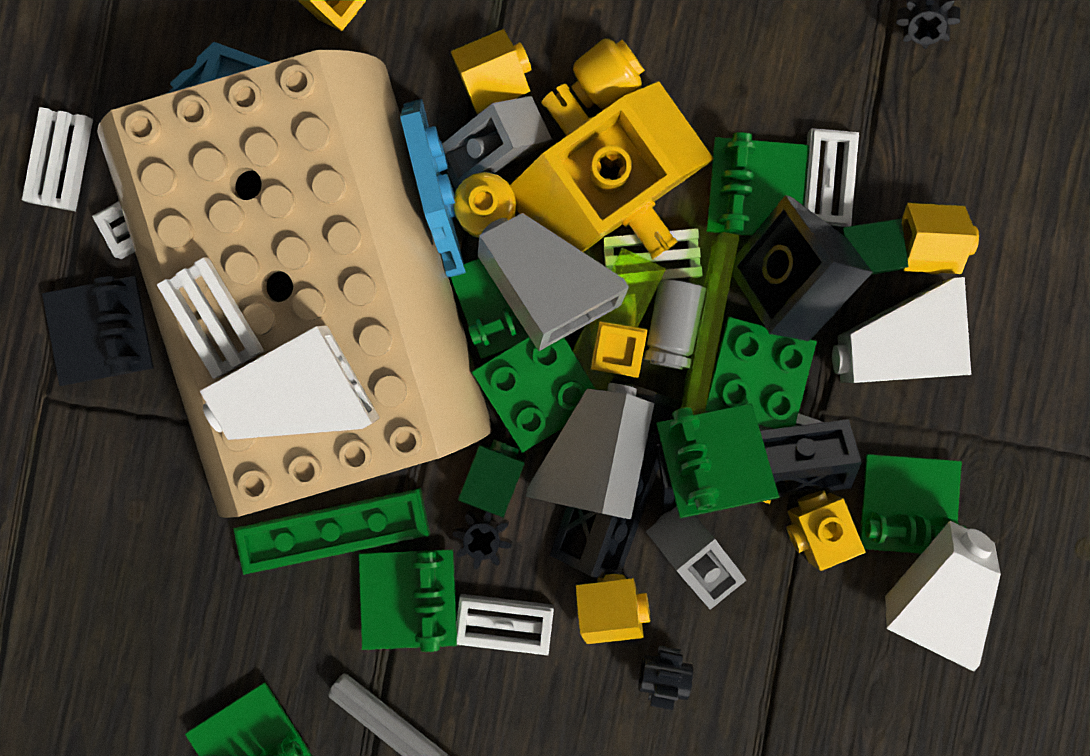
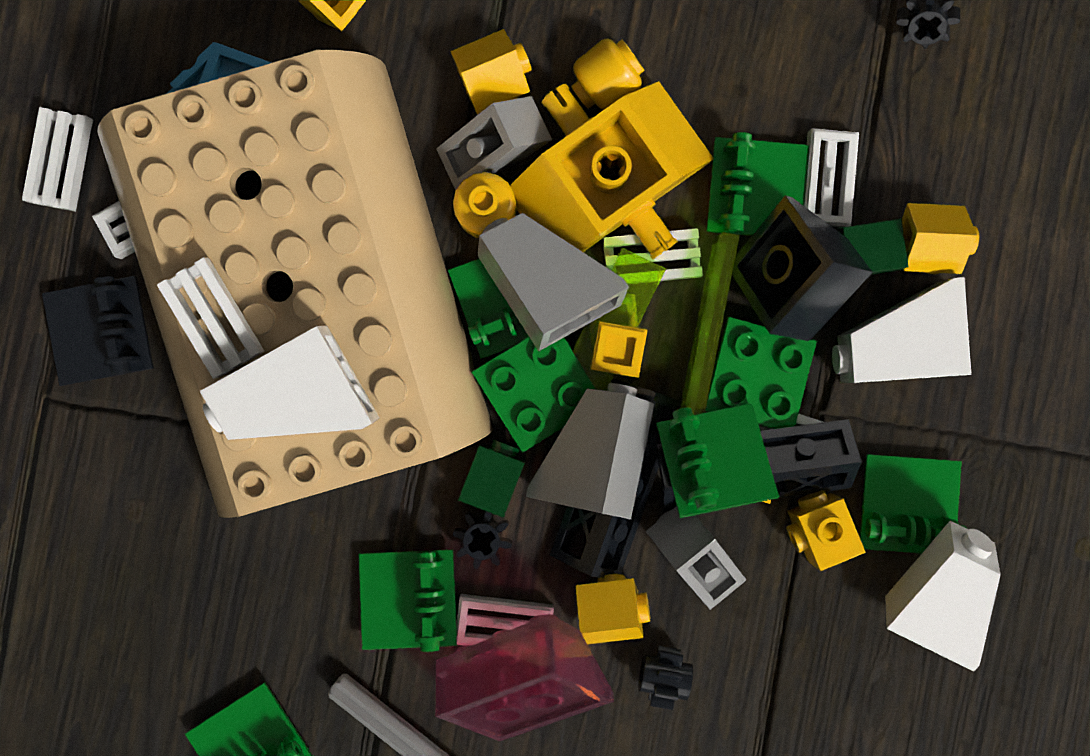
(331, 531): green tile -> none
(434, 189): dark azure wing -> none
(520, 680): none -> clear pink slope
(674, 324): light grey piece -> none

